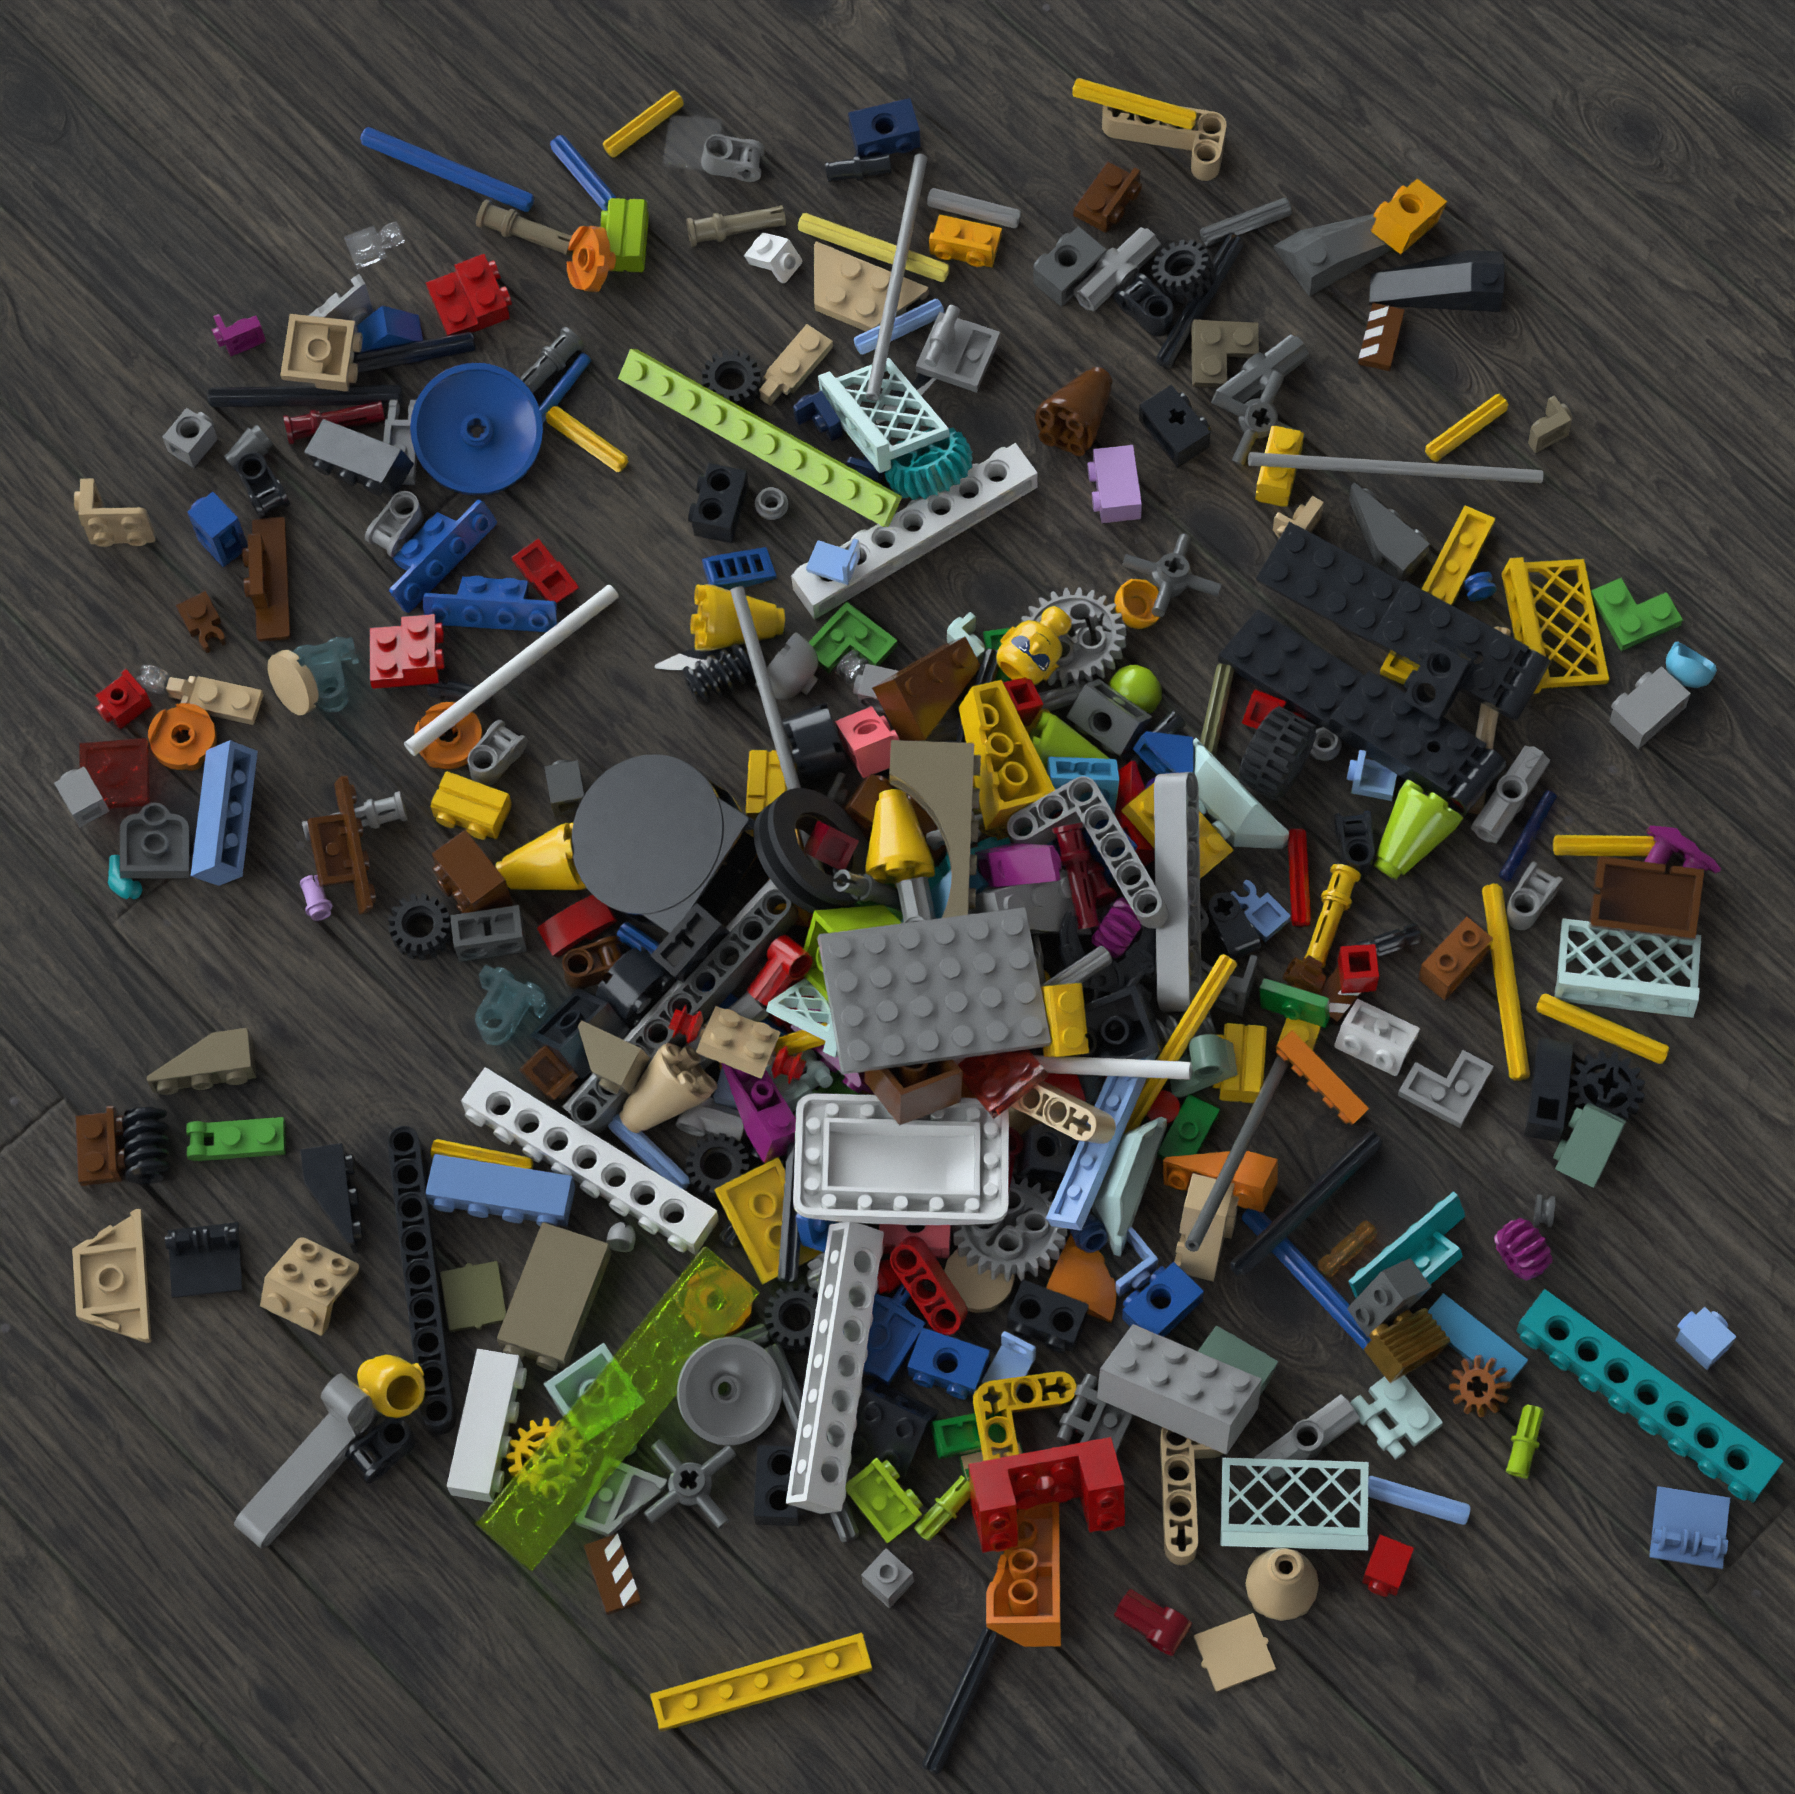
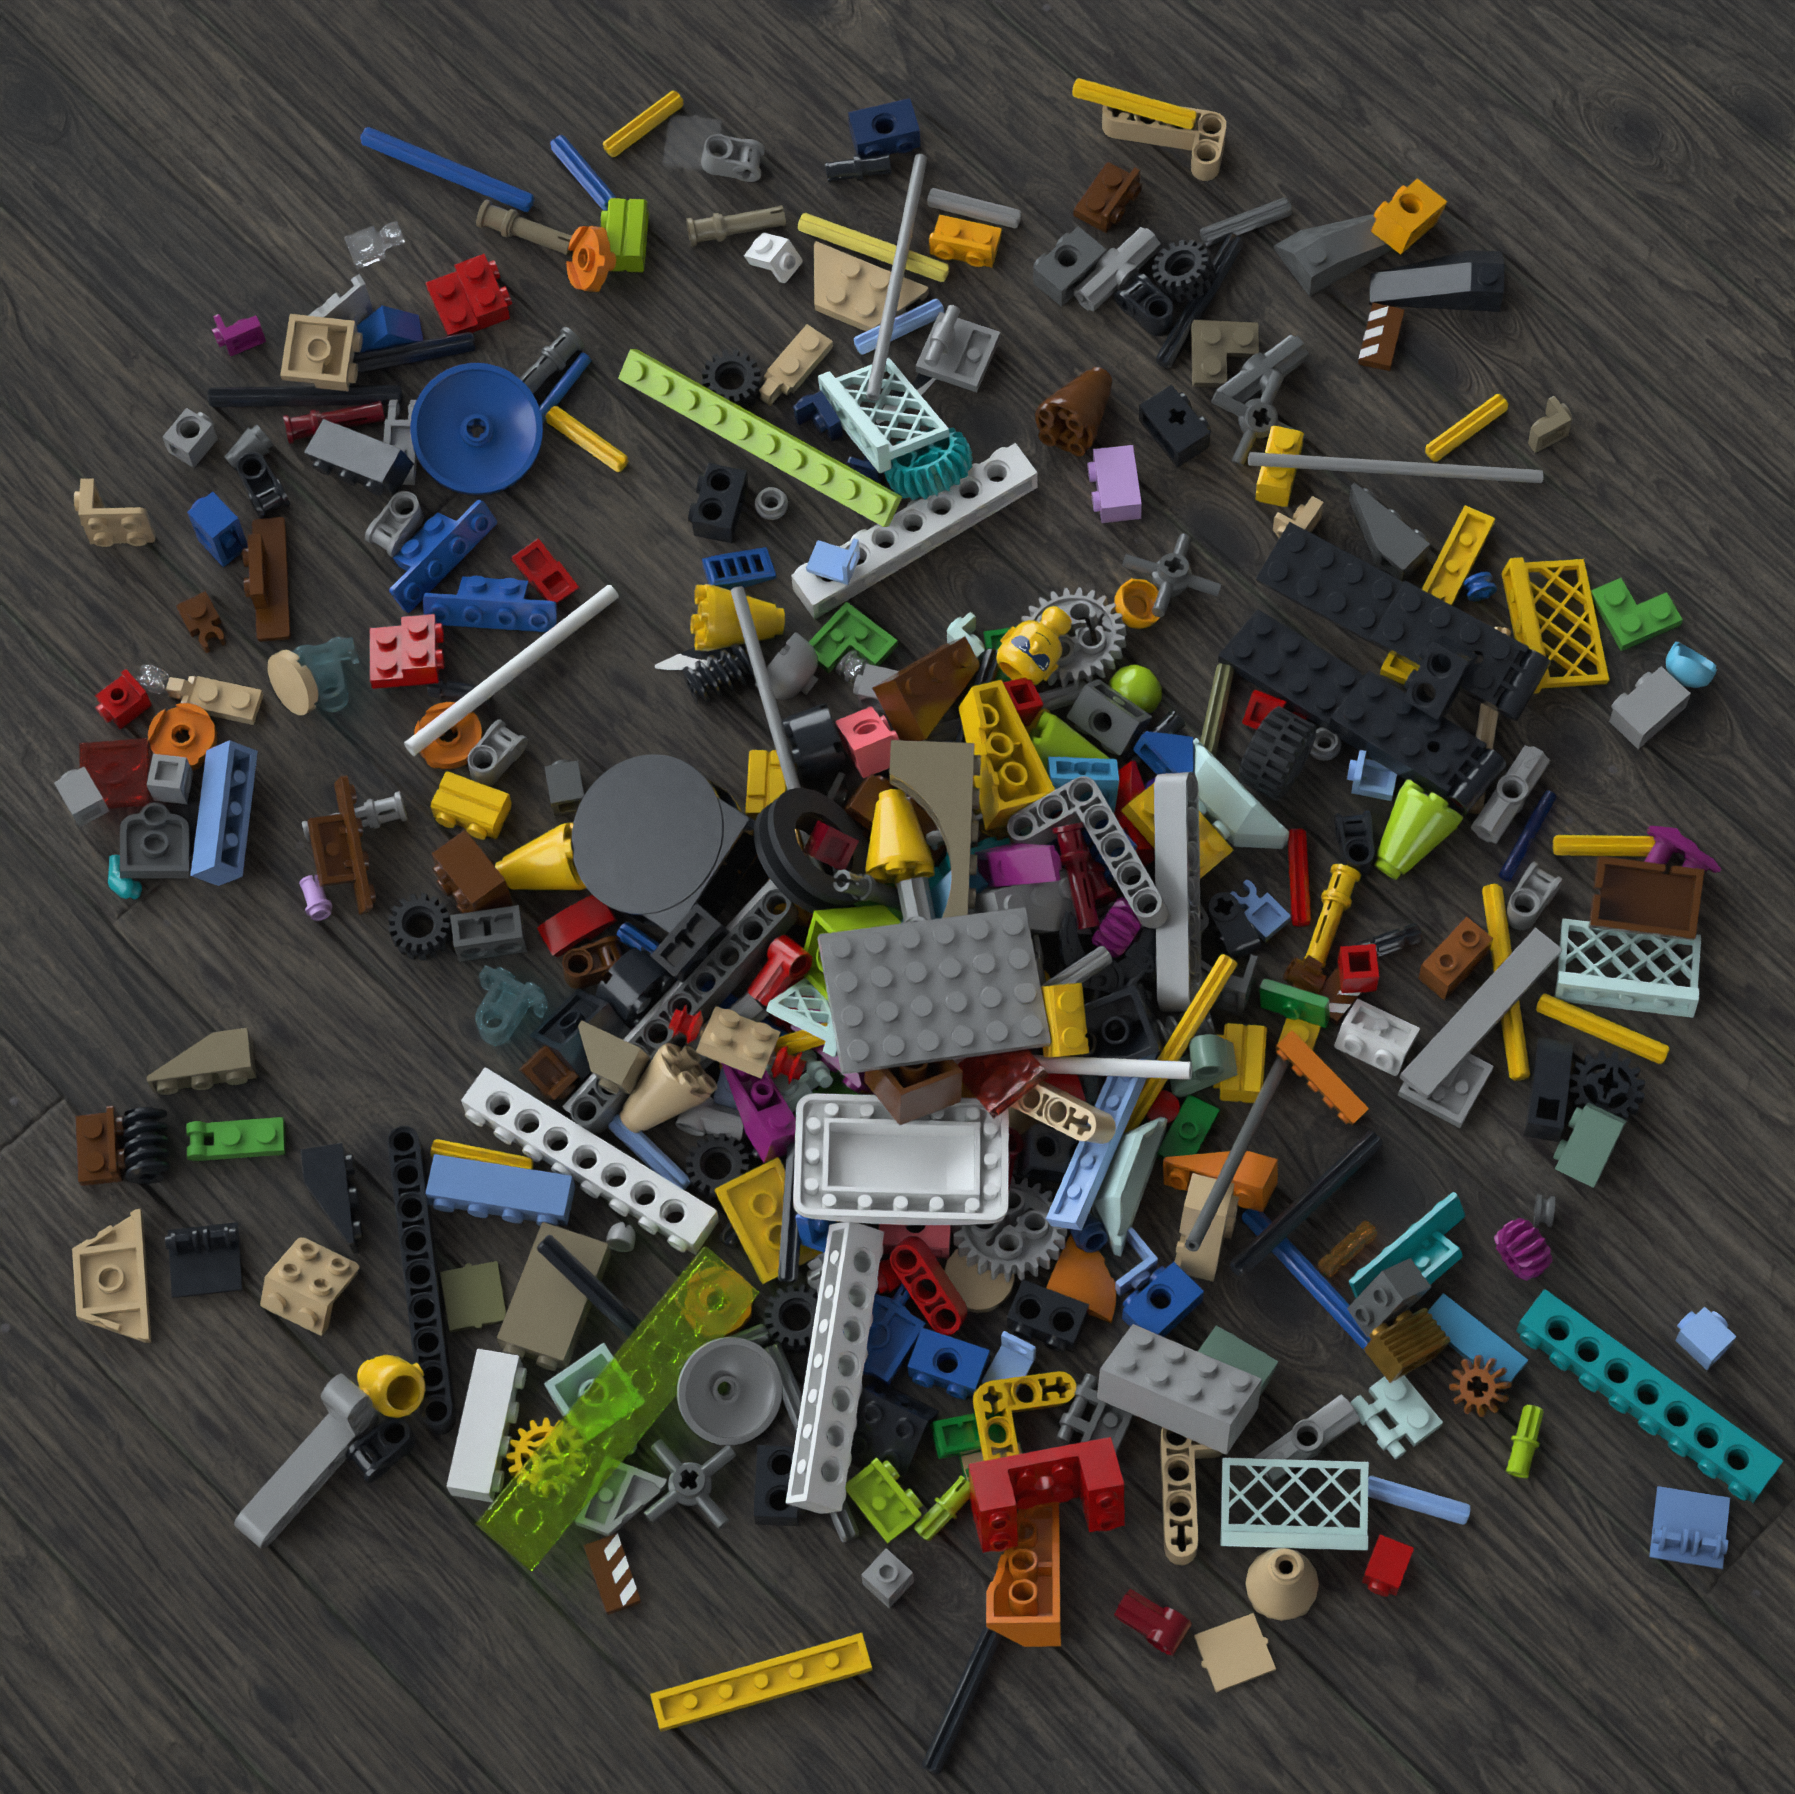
(170, 779): none -> light grey brick
(588, 1285): none -> black axle
(1480, 1013): none -> light grey tile

